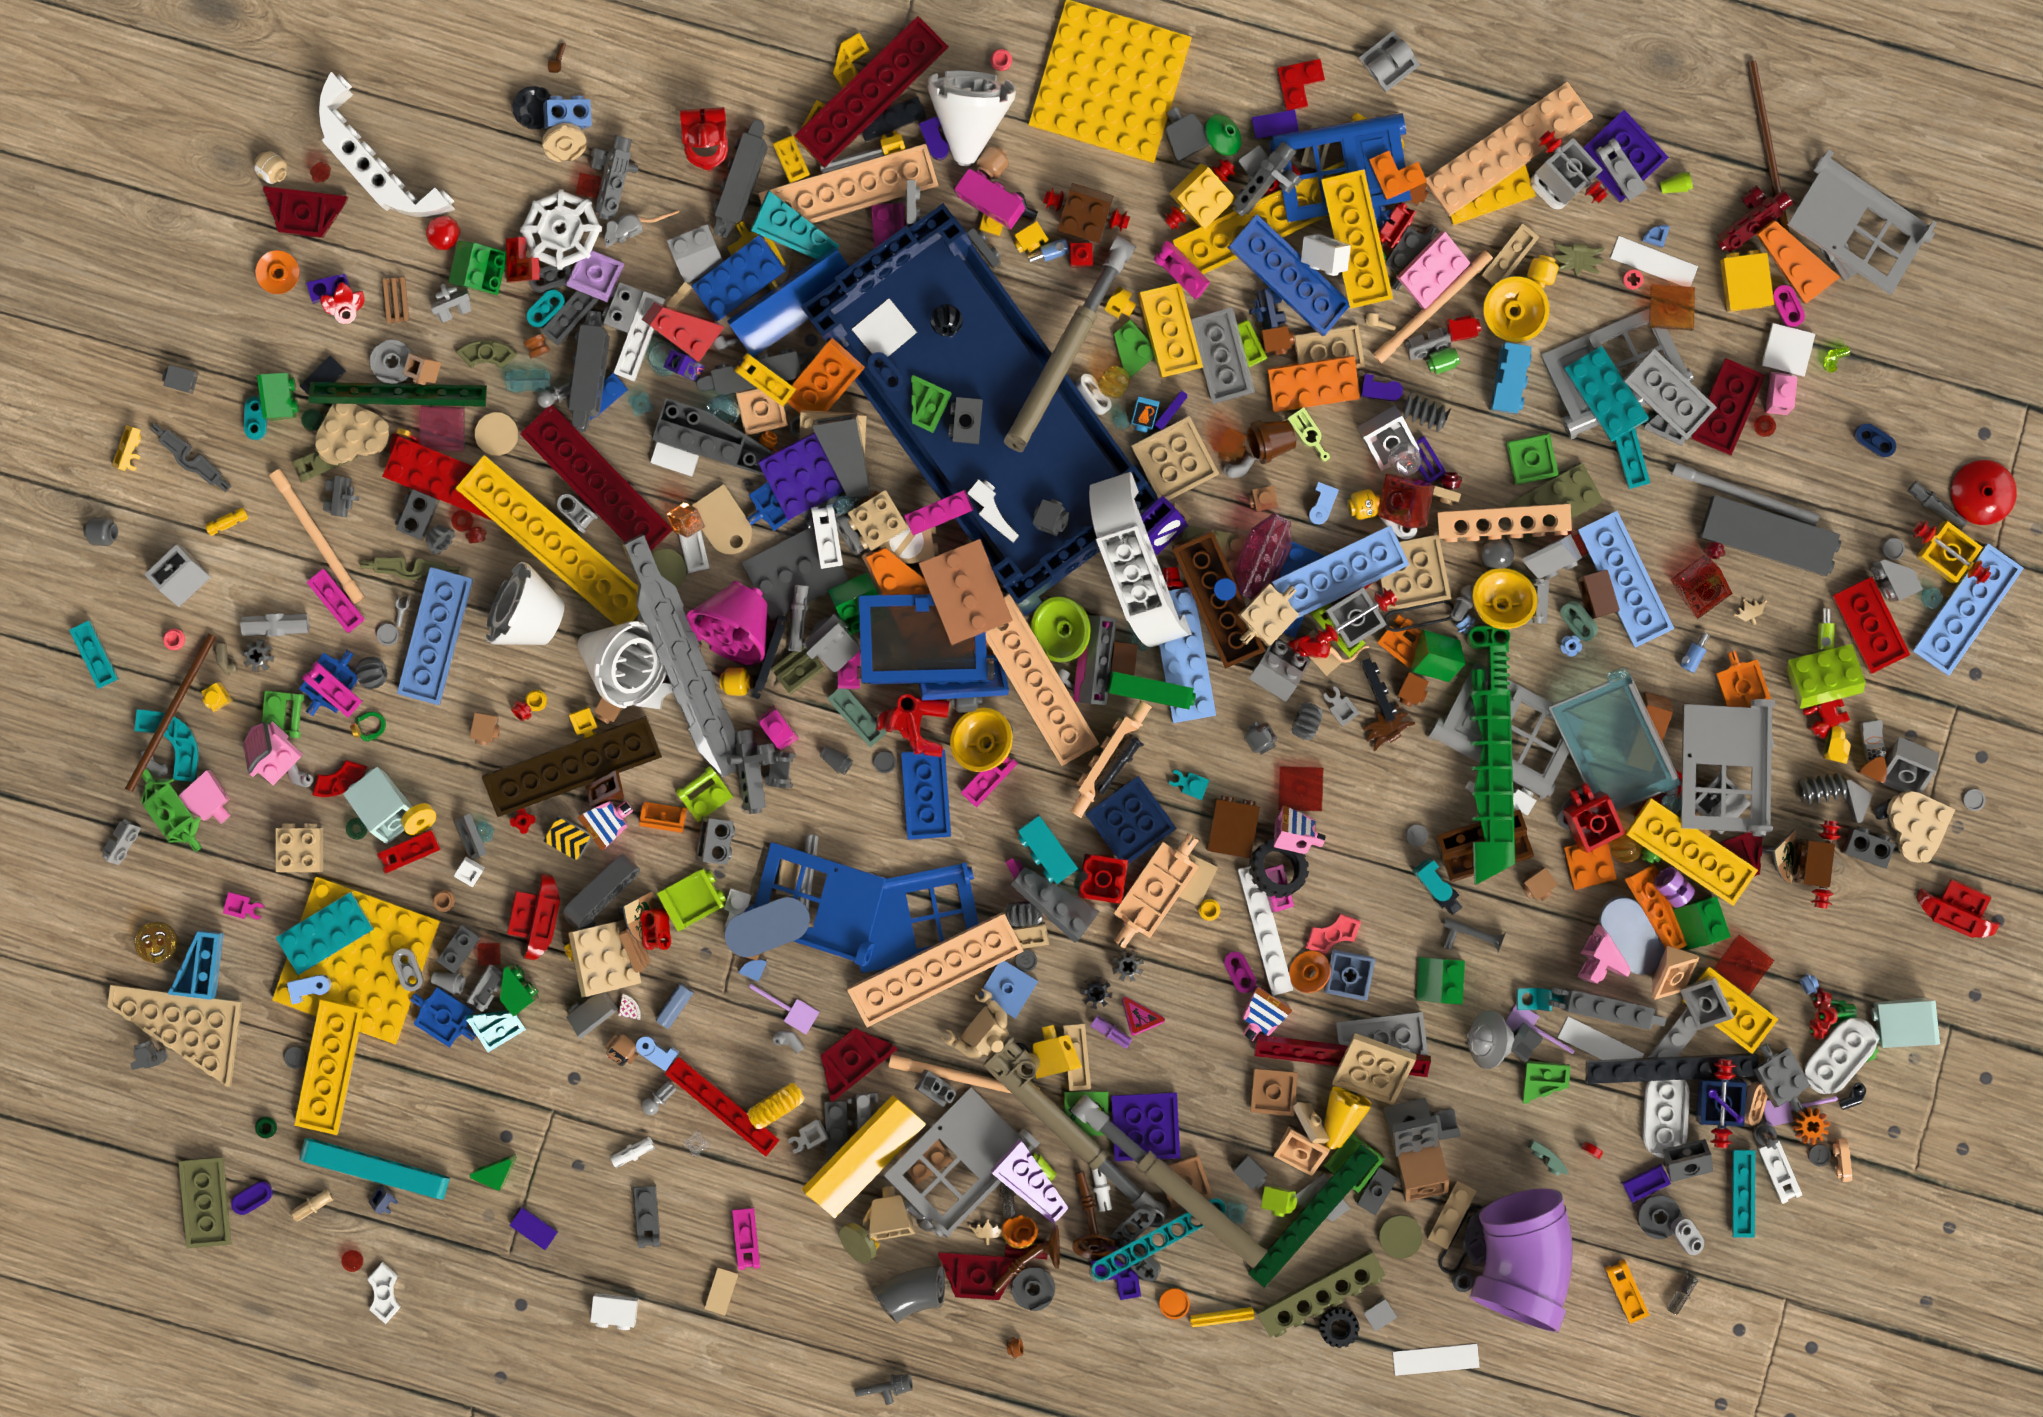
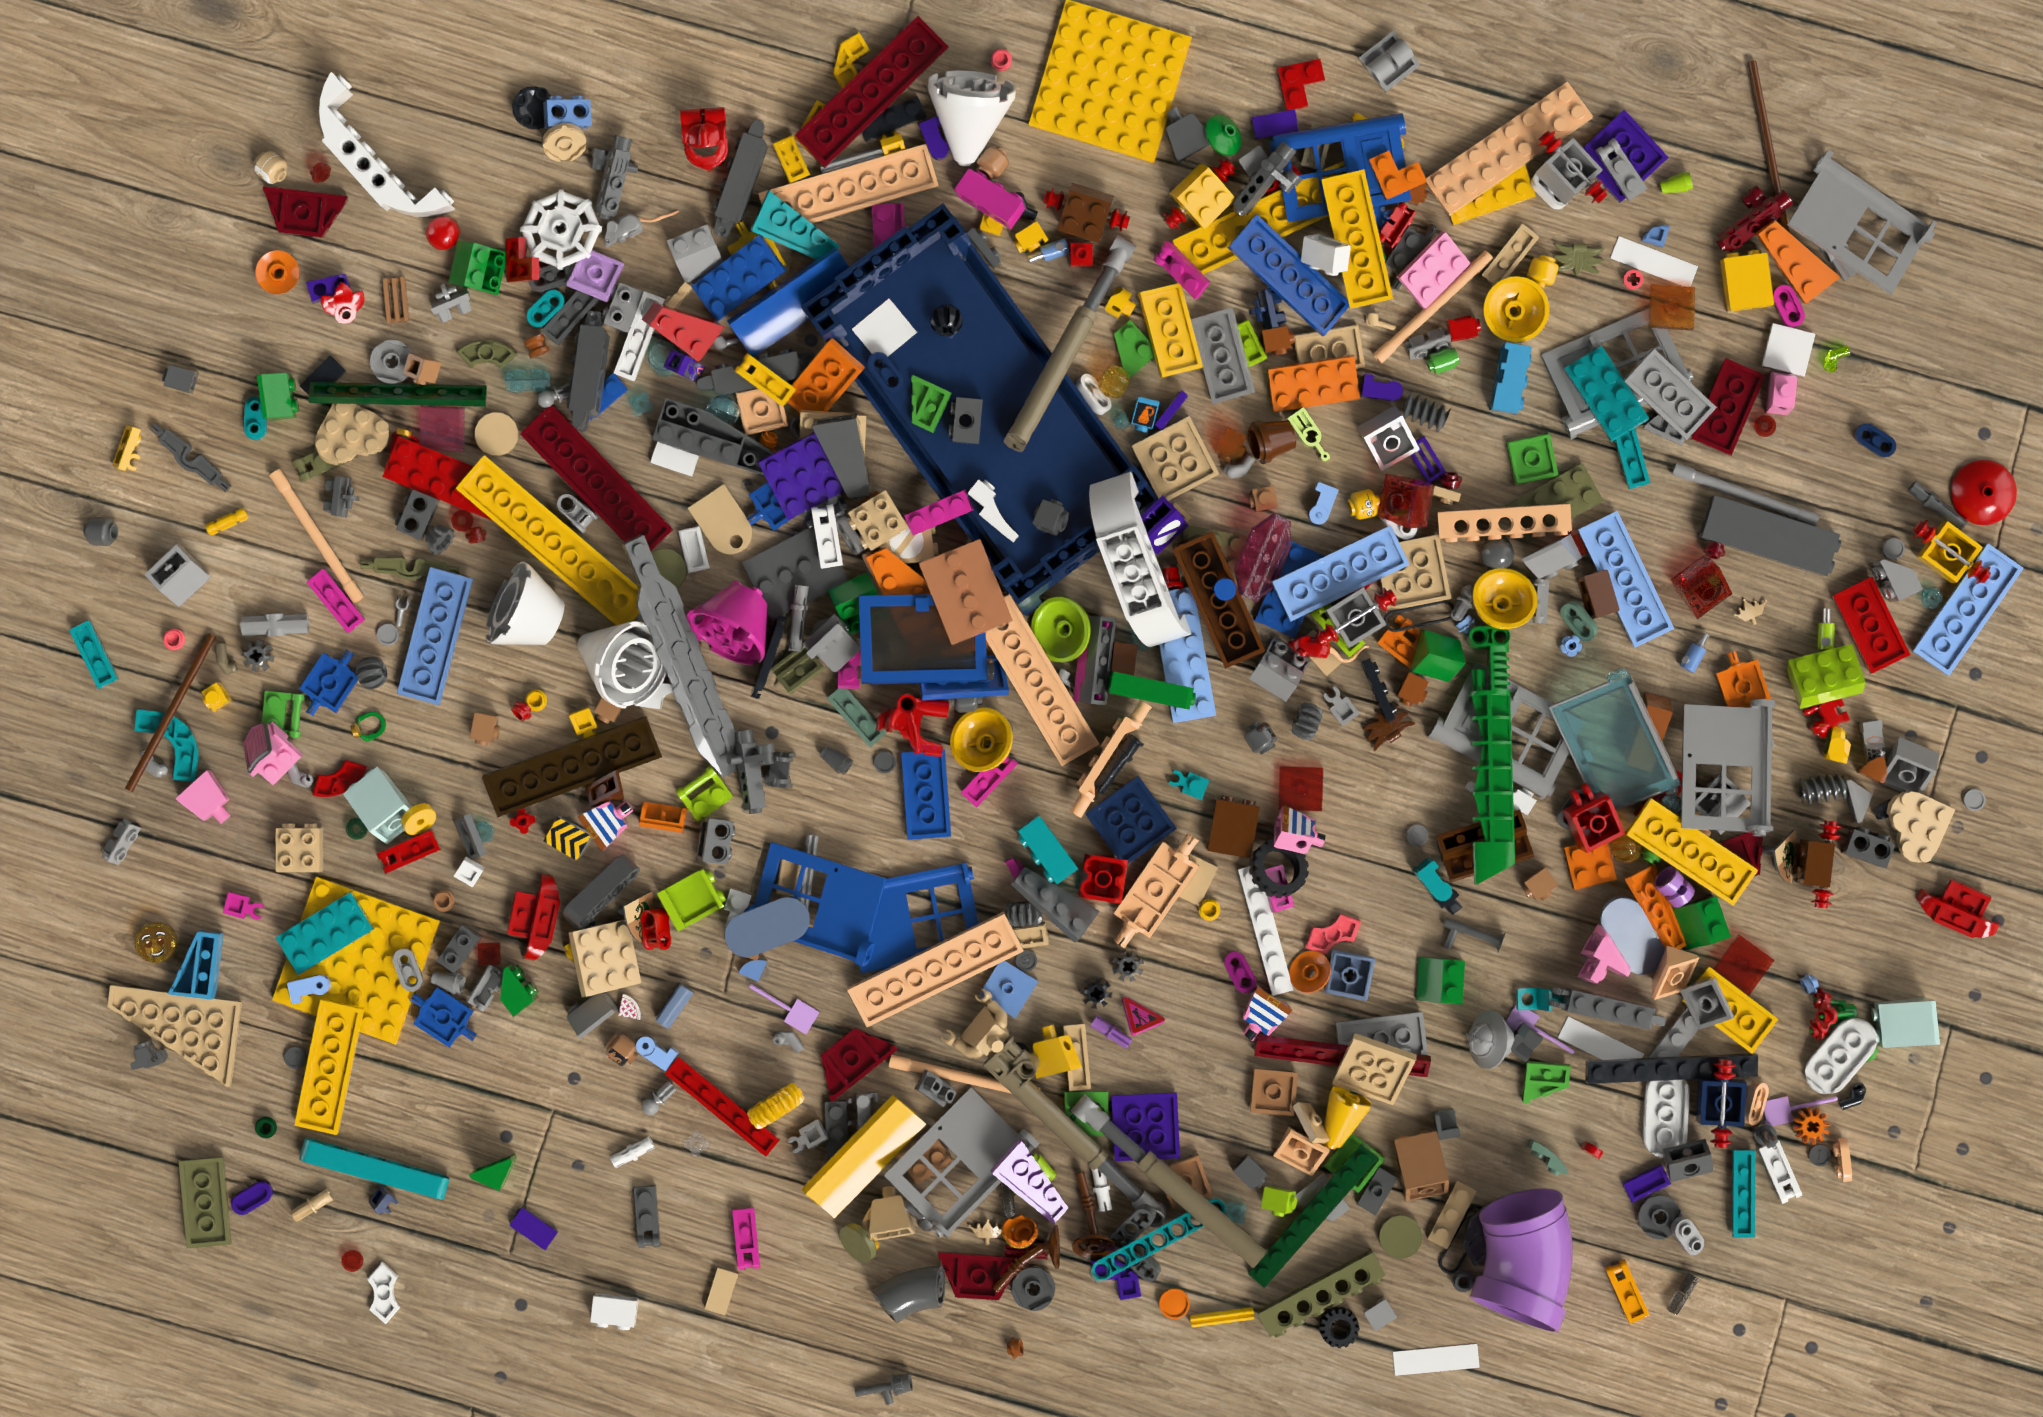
(180, 824): bright green plate -> none
(312, 419): clear green plate -> none
(332, 689): dark pink plate -> none
(495, 1027): wing -> none
(554, 66): reddish brown hand -> none
(588, 185): clear red plate -> none
(635, 951): medium nougat tile -> none
(685, 520): clear orange brick -> none
(736, 681): yellow head -> none
(777, 728): dark pink torso -> none
(844, 504): clear light blue plate -> none
(912, 195): light grey wing -> none
(1268, 614): tan plate -> none
(1404, 459): clear helmet -> none
(1412, 1134): dark grey bracket -> none
(1713, 1094): dark purple hinge -> none
(1781, 1077): dark grey plate -> none

